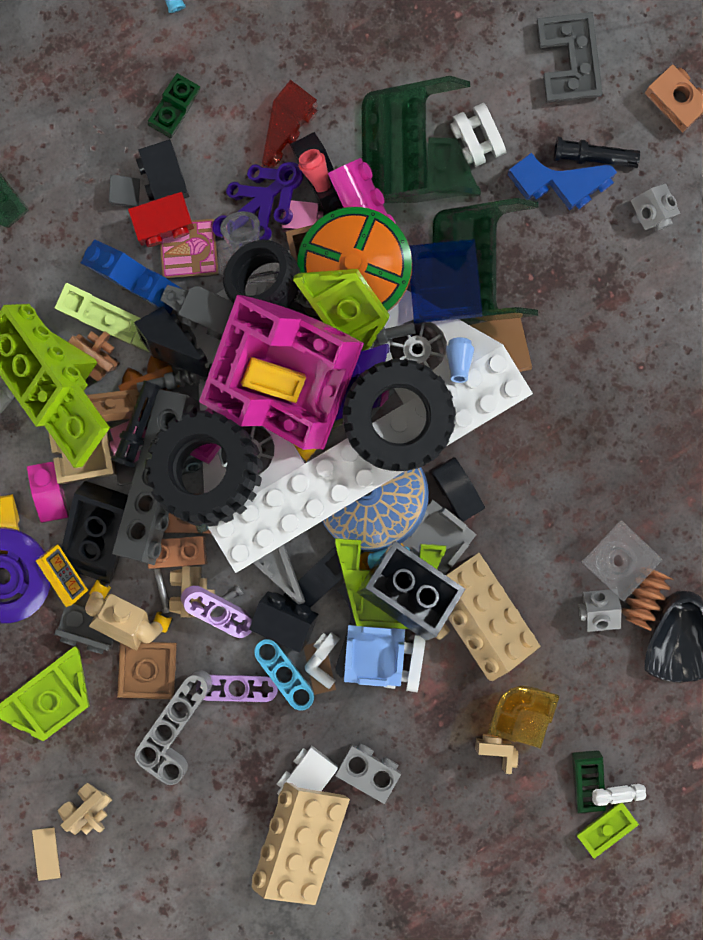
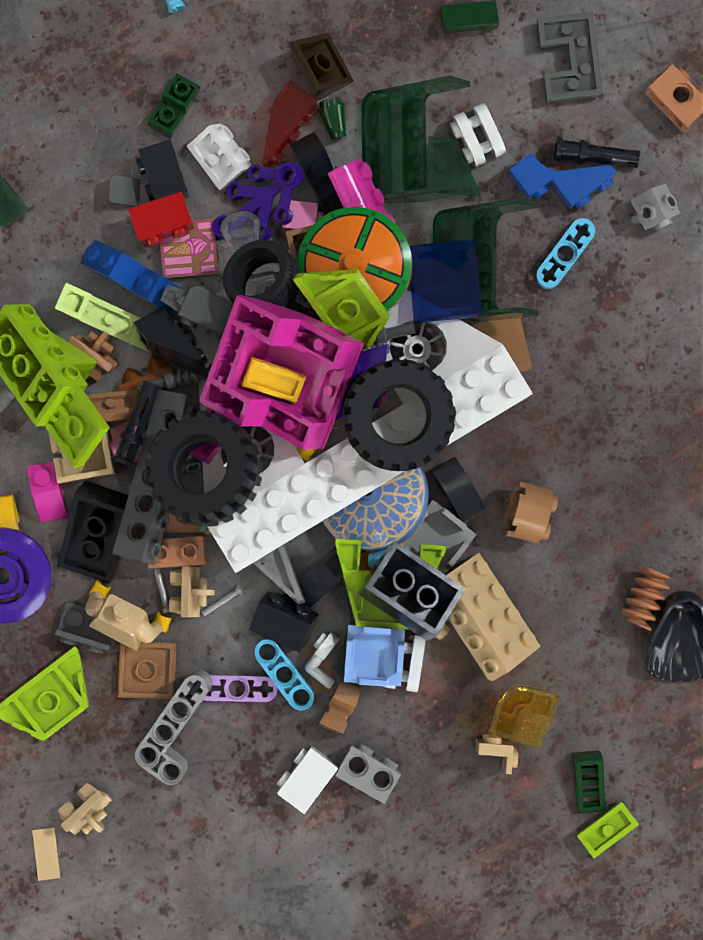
(61, 575): tile -> none
(211, 601): lavender beam -> none
(219, 155): none -> white bracket
(299, 844): tan bracket -> none
(314, 167): coral cone -> none
(320, 65): none -> dark brown slope
(333, 116): none -> dark green cone
(341, 707): none -> medium nougat leg
(459, 357): light blue cone -> none
(469, 16): none -> dark green slope
(529, 512): none -> medium nougat brick
(571, 232): none -> medium azure beam
(600, 610): light grey brick -> none
(619, 794): white axle -> none
(637, 563): clear plant -> none

